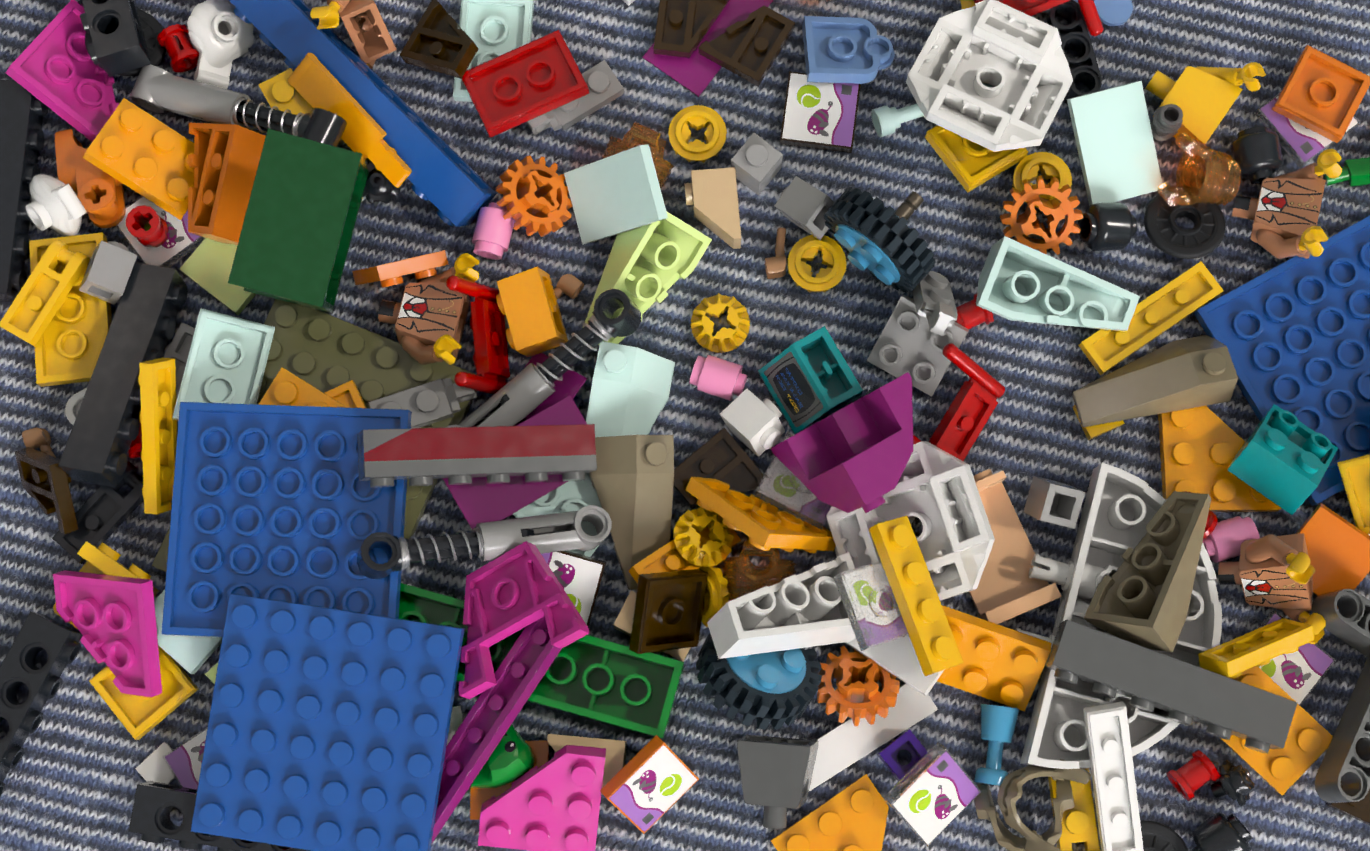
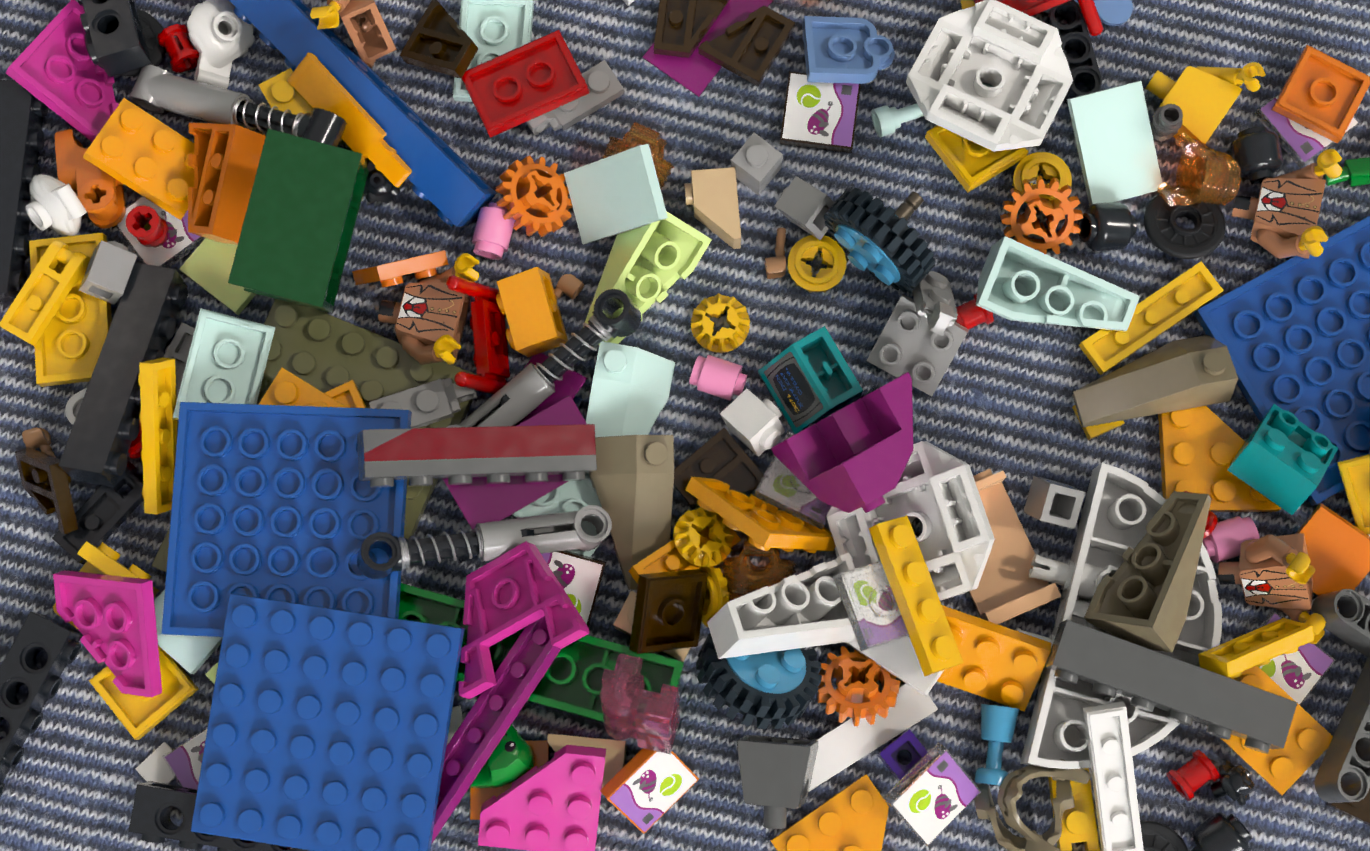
(637, 712): none -> clear pink hips
(697, 118): yellow gear -> none
(969, 408): red plate -> none

